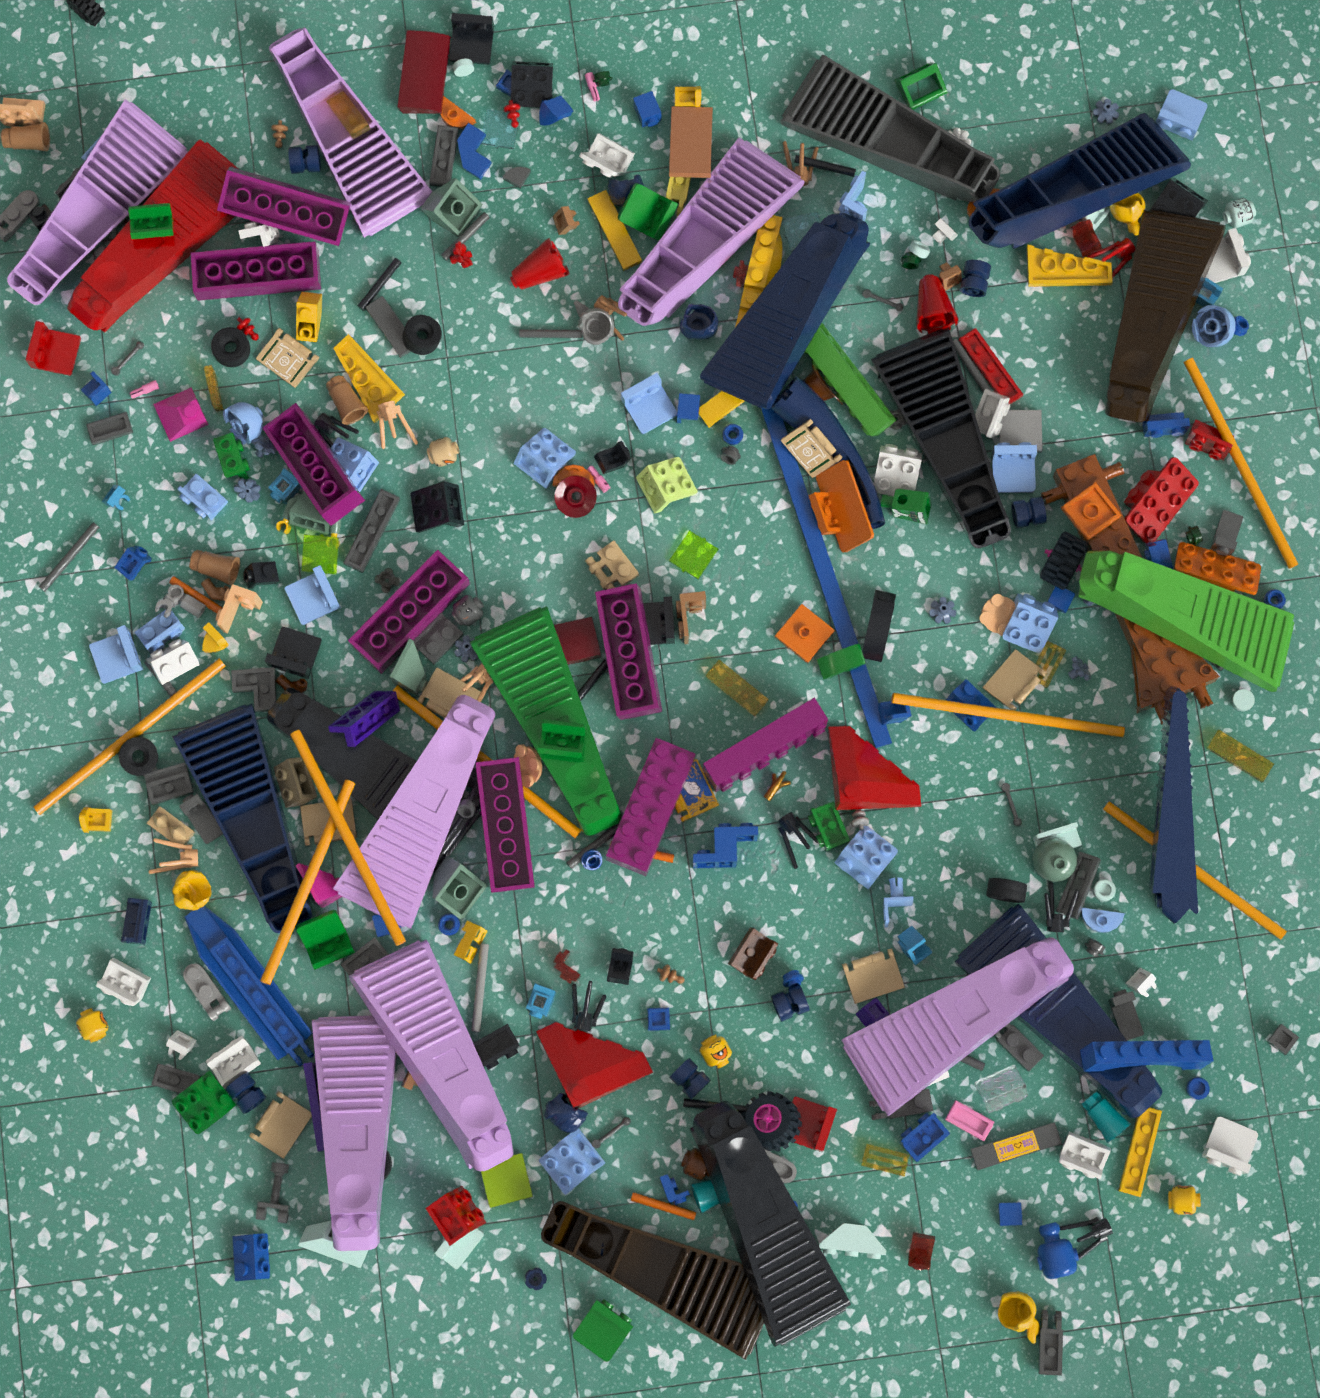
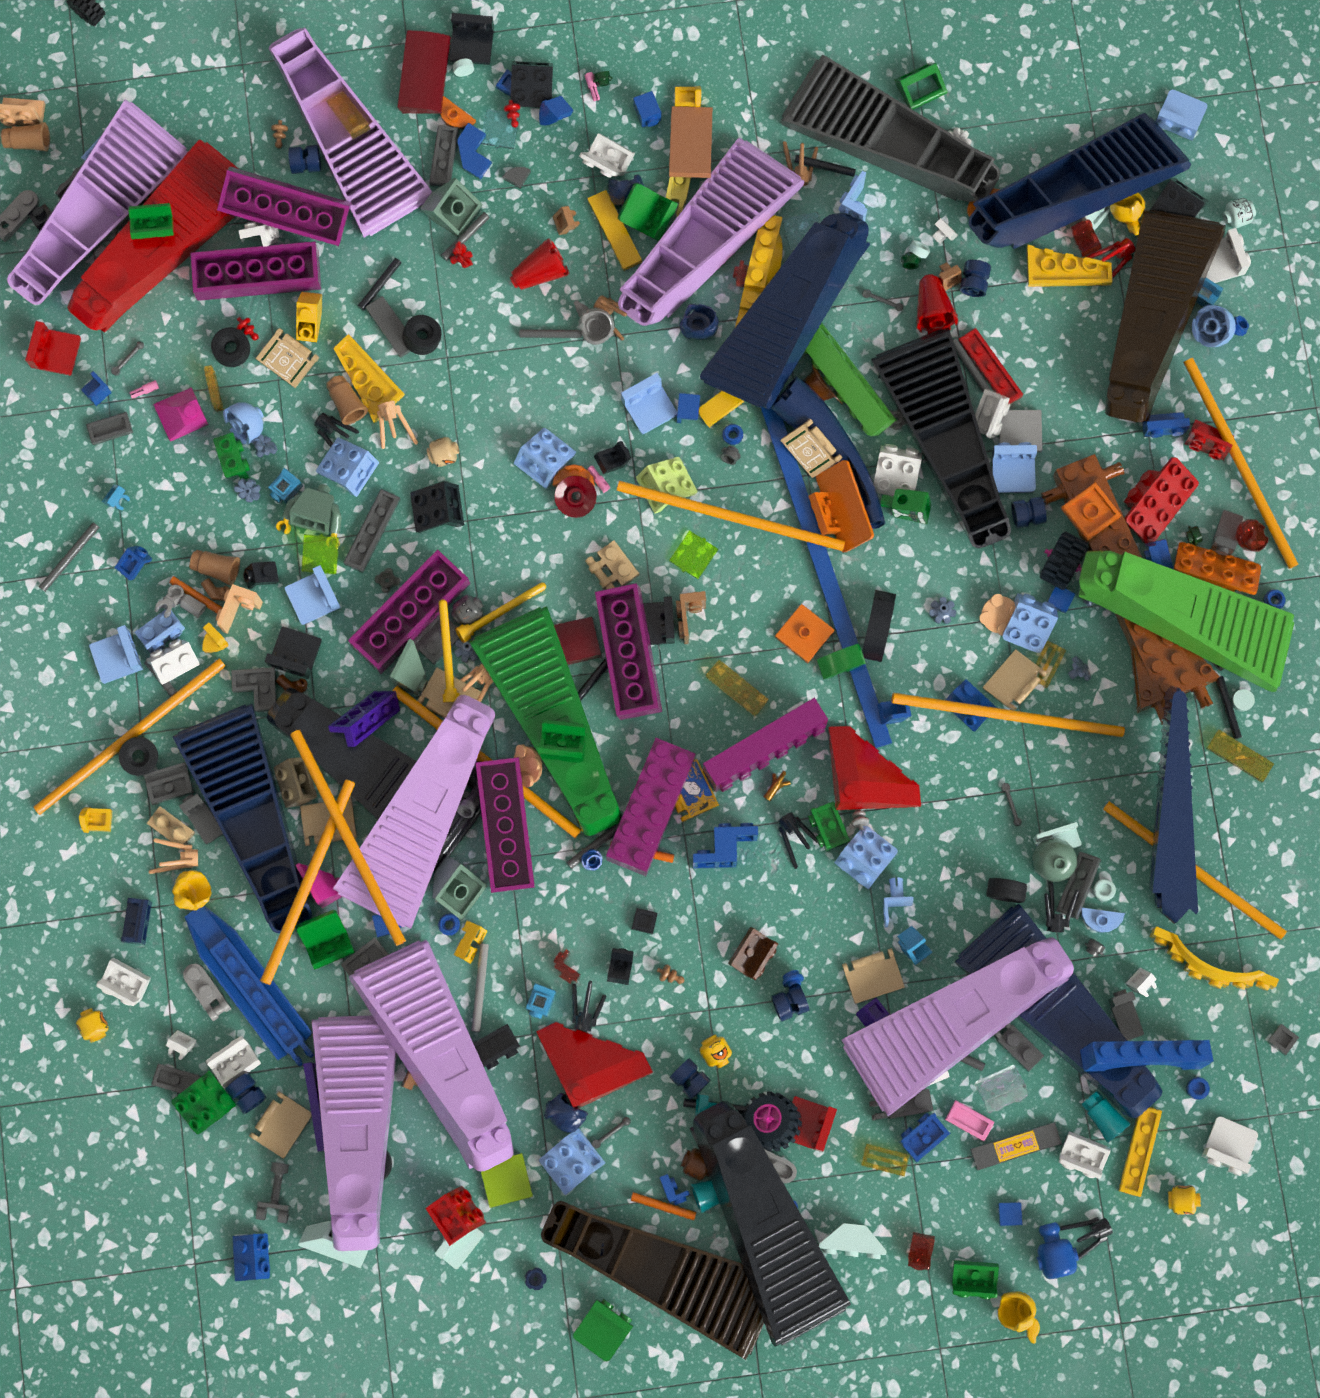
(203, 497): light blue bracket -> none
(313, 464): magenta brick -> none
(450, 693): none -> yellow piece
(466, 631): none -> yellow piece
(644, 921): none -> black tile
(658, 1019): blue tile -> none
(702, 1103): none -> teal tile
(730, 515): none -> light orange piece
(975, 1279): none -> green bracket
(1050, 1345): dark grey hinge -> none
(1106, 111): sand blue plant -> none
(1199, 969): none -> yellow piece
(1228, 708): none -> black bar
(1251, 535): none -> clear red hair

